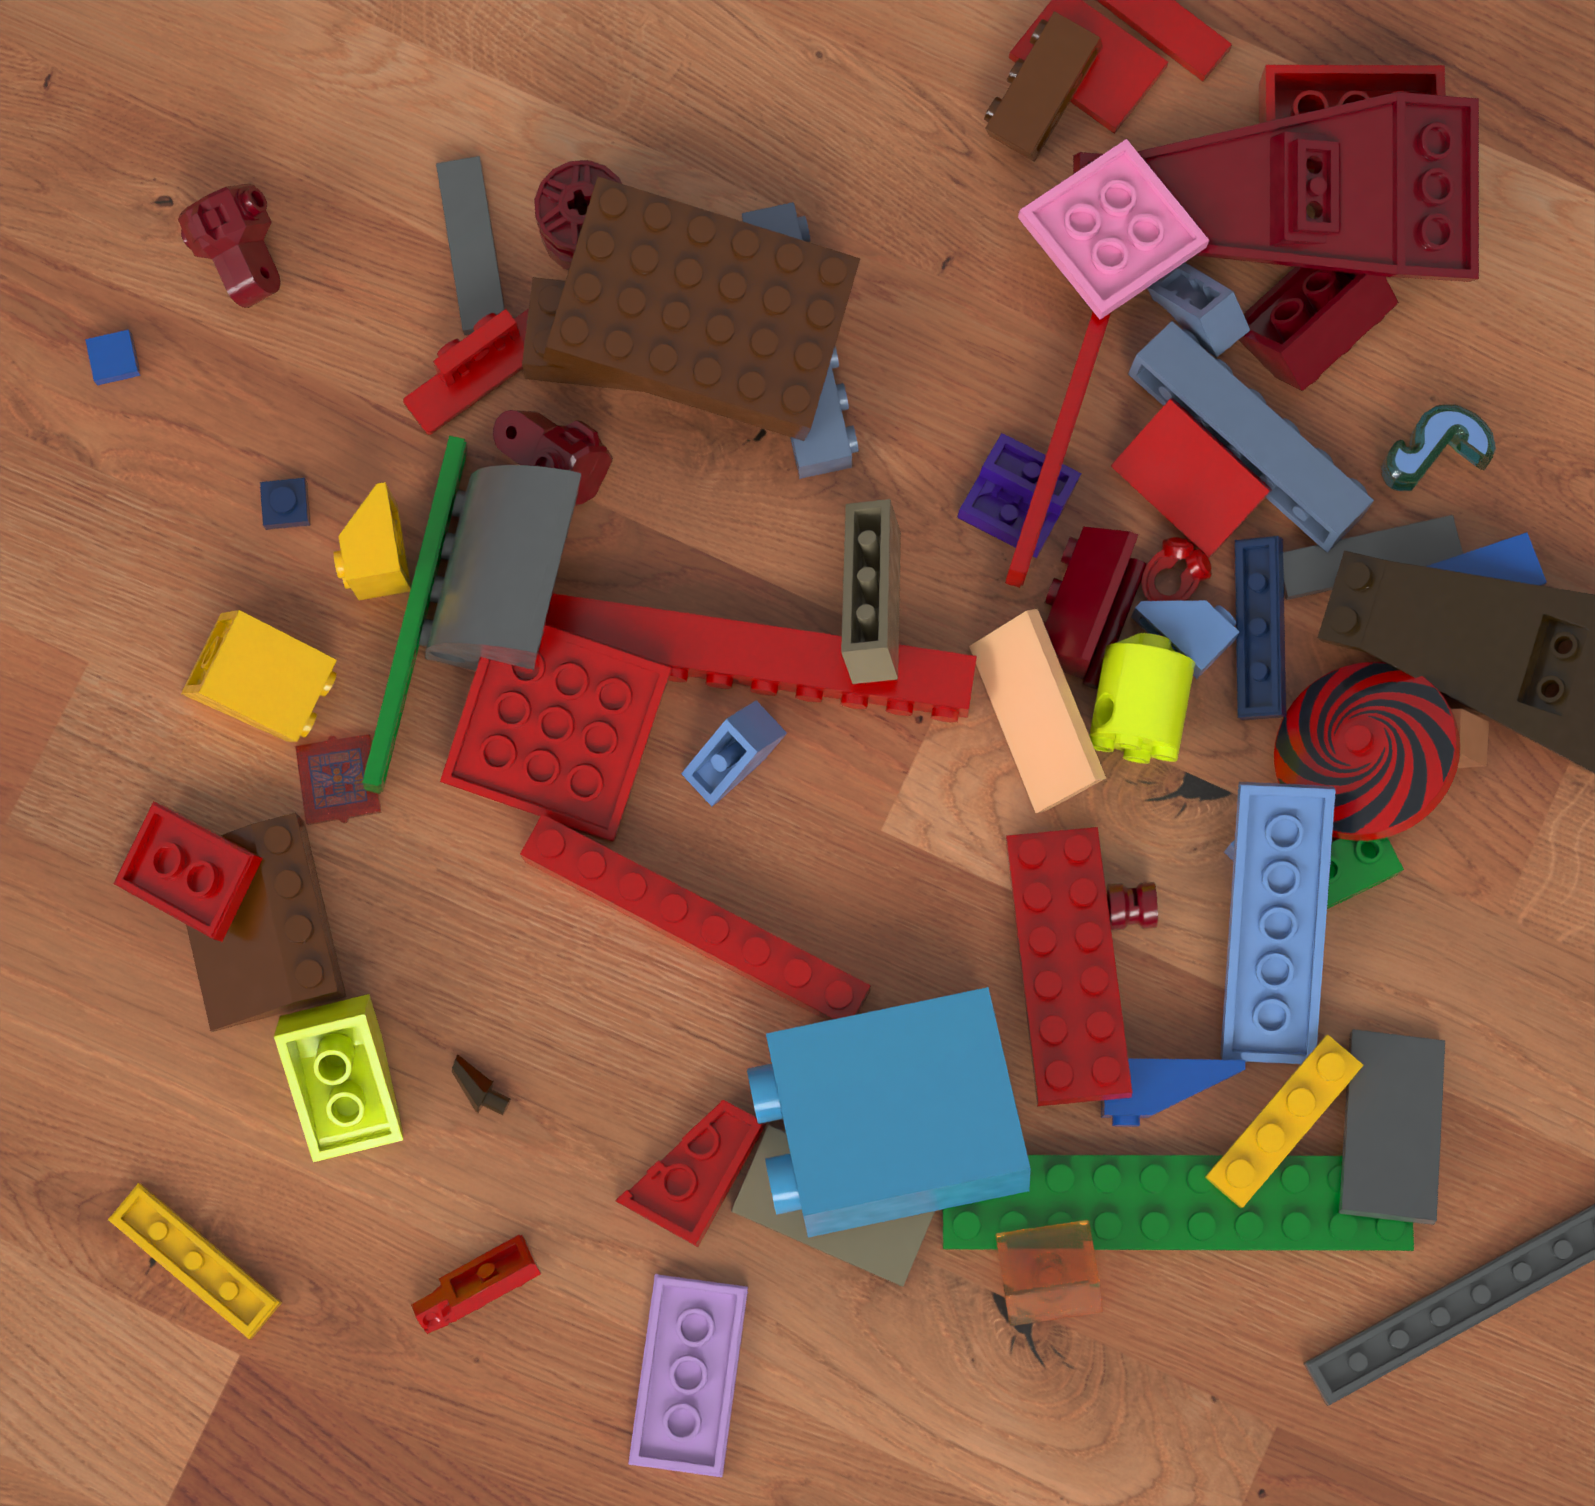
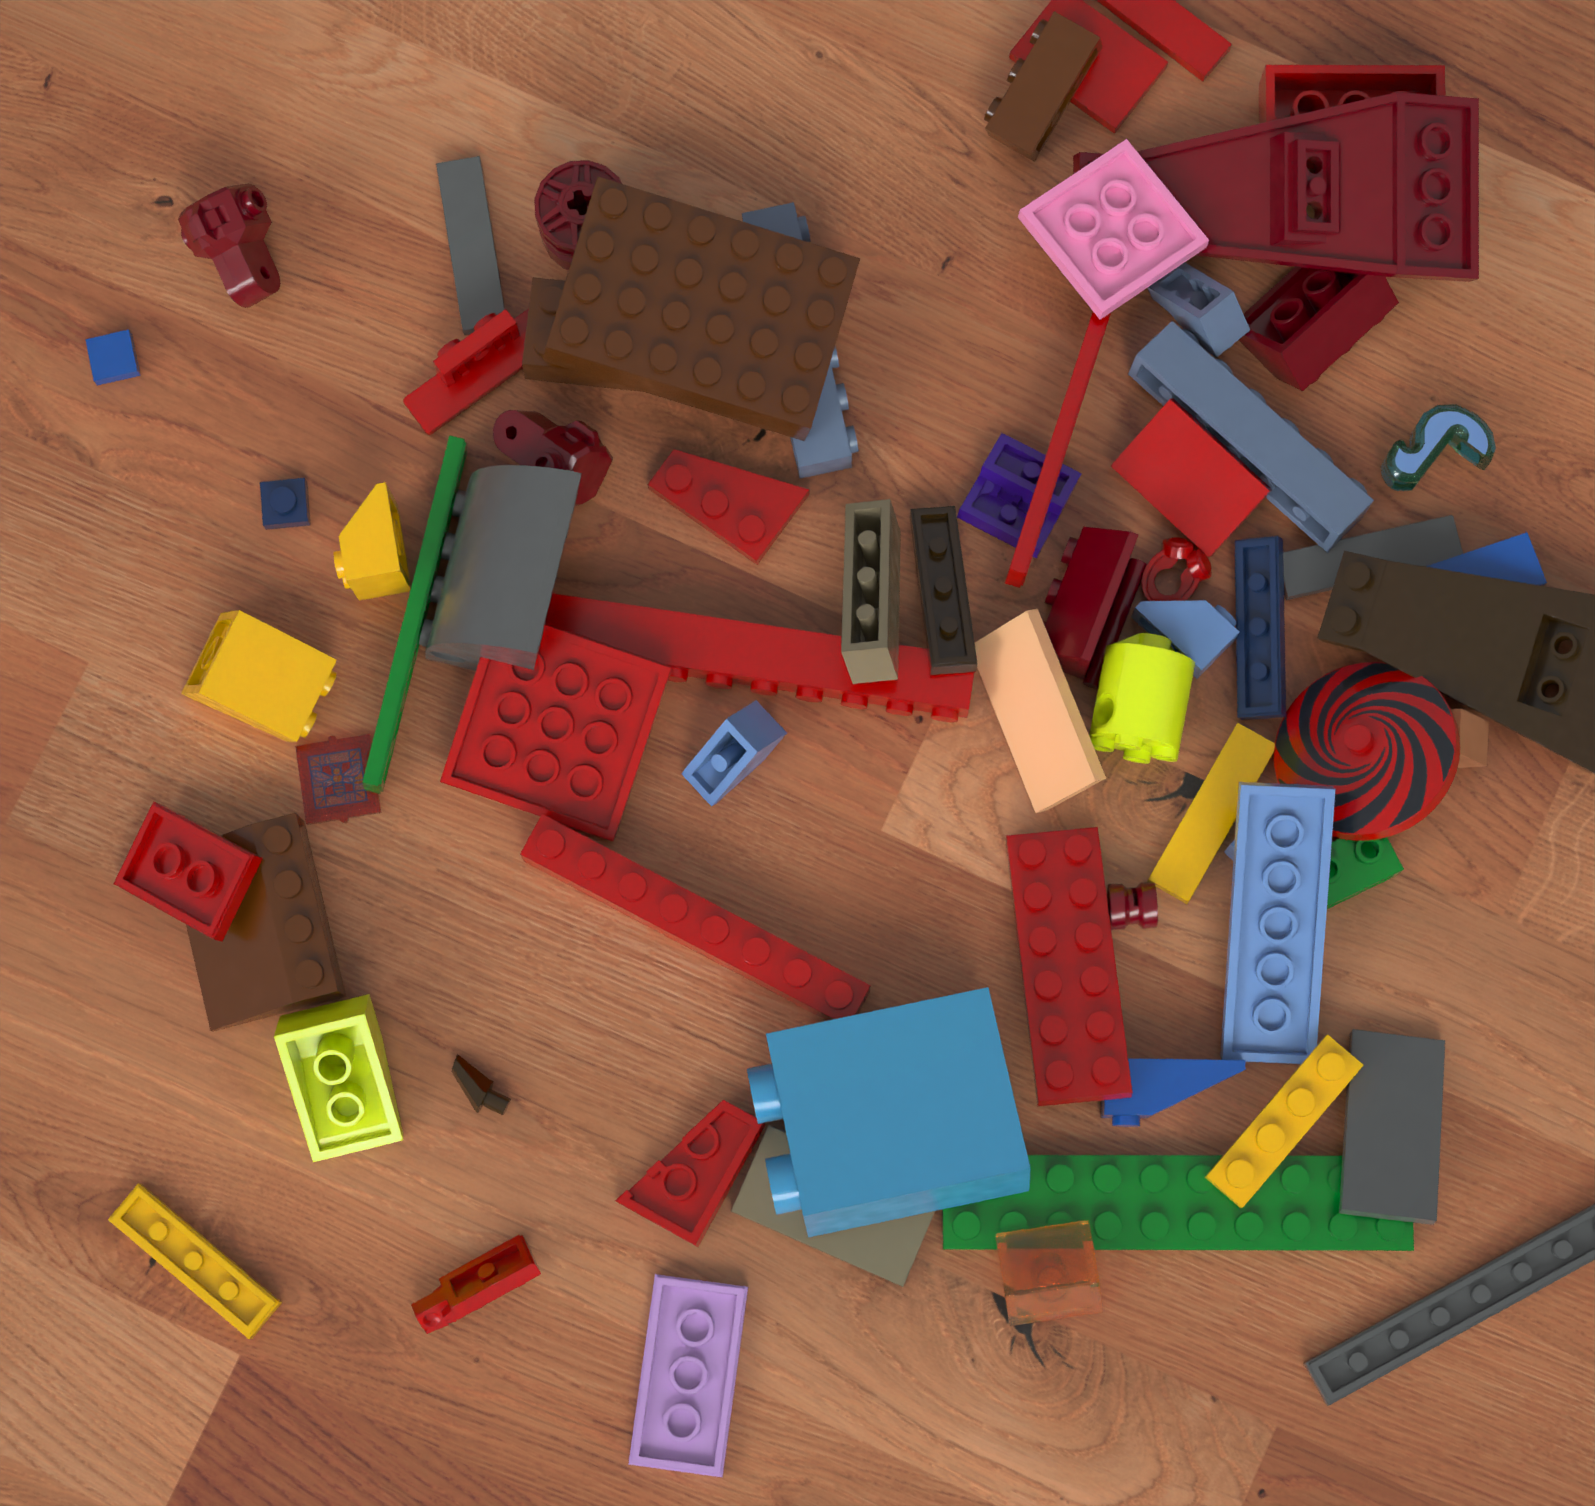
(729, 502): none -> red wing
(943, 590): none -> dark brown tile
(1210, 814): none -> yellow tile

